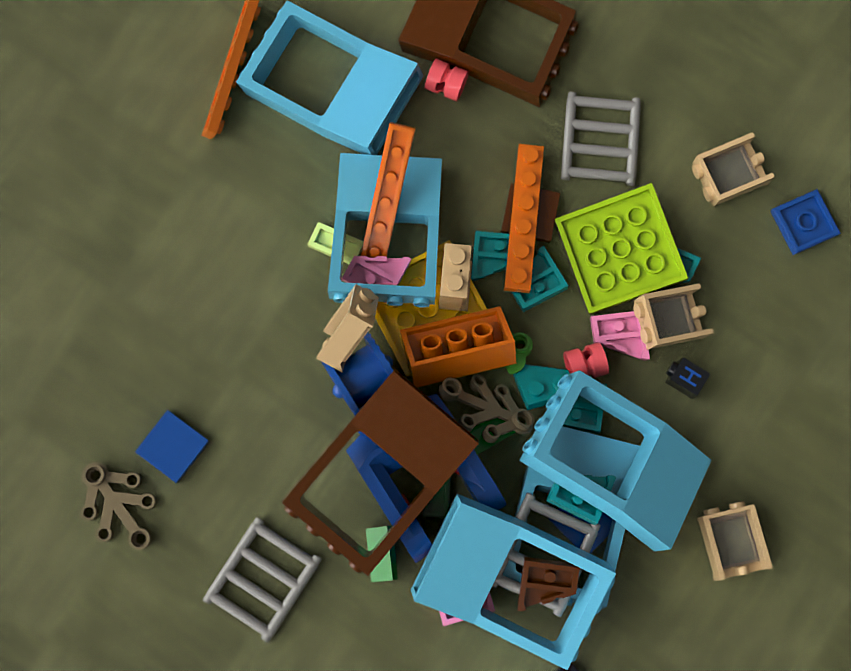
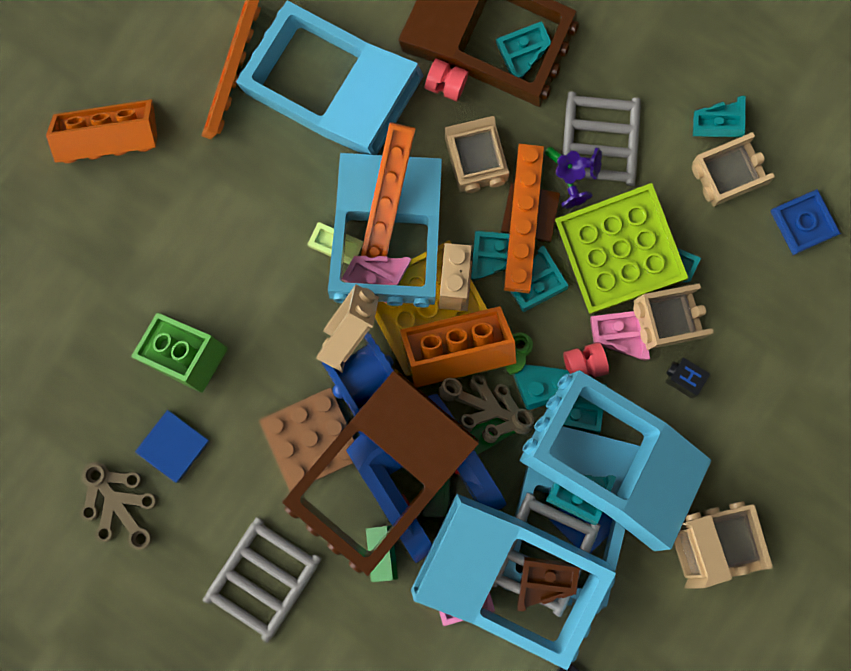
(102, 131): none -> orange slope
(180, 352): none -> bright green slope
(304, 433): none -> medium nougat plate
(476, 155): none -> tan window
(523, 48): none -> teal wing
(573, 167): none -> dark purple plant
(701, 552): none -> tan window
(721, 120): none -> teal wing

